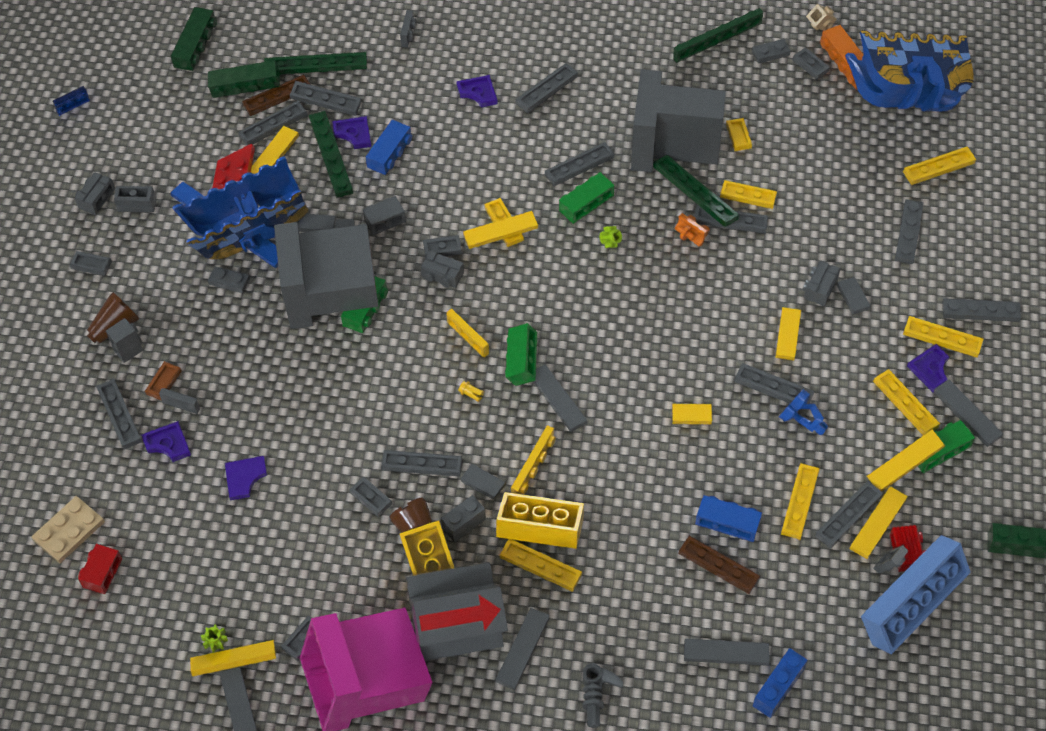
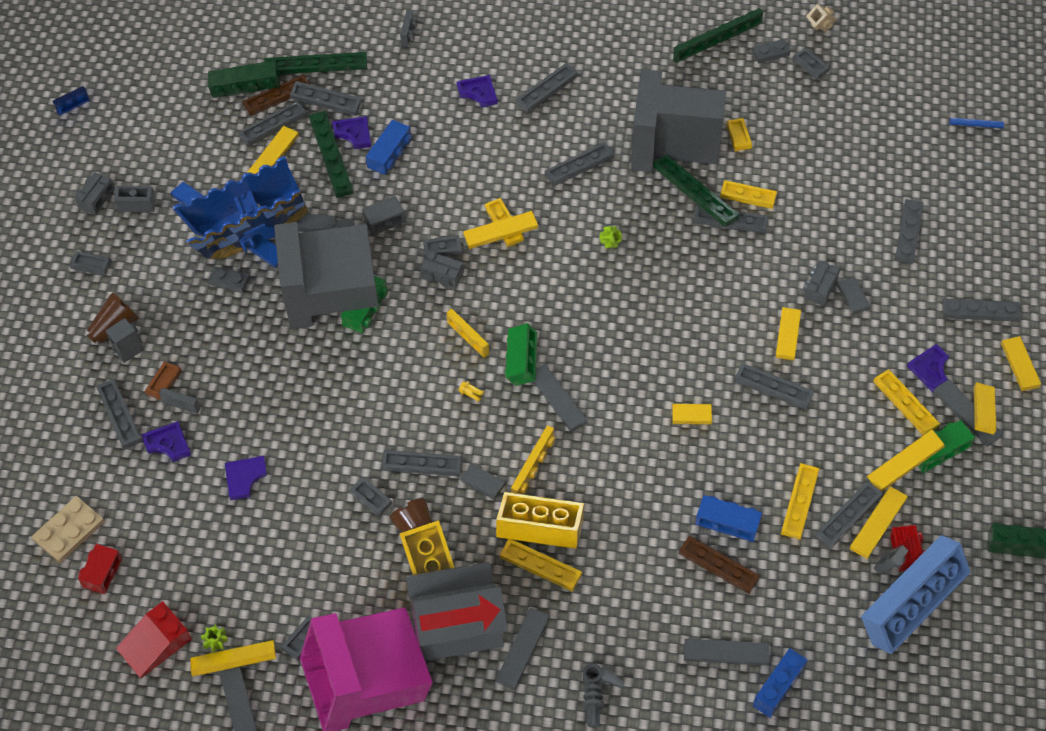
(153, 640): none -> red slope
(193, 39): dark green brick -> none
(233, 166): red wing -> none
(463, 518): dark grey brick -> none
(586, 197): green brick -> none
(690, 229): orange hips -> none
(798, 403): blue piece -> none
(837, 45): orange brick -> none
(912, 71): animal -> none
(939, 165): yellow plate -> none
(943, 336): yellow plate -> none
(977, 123): none -> blue bar
(984, 408): none -> yellow tile
(1020, 363): none -> yellow tile

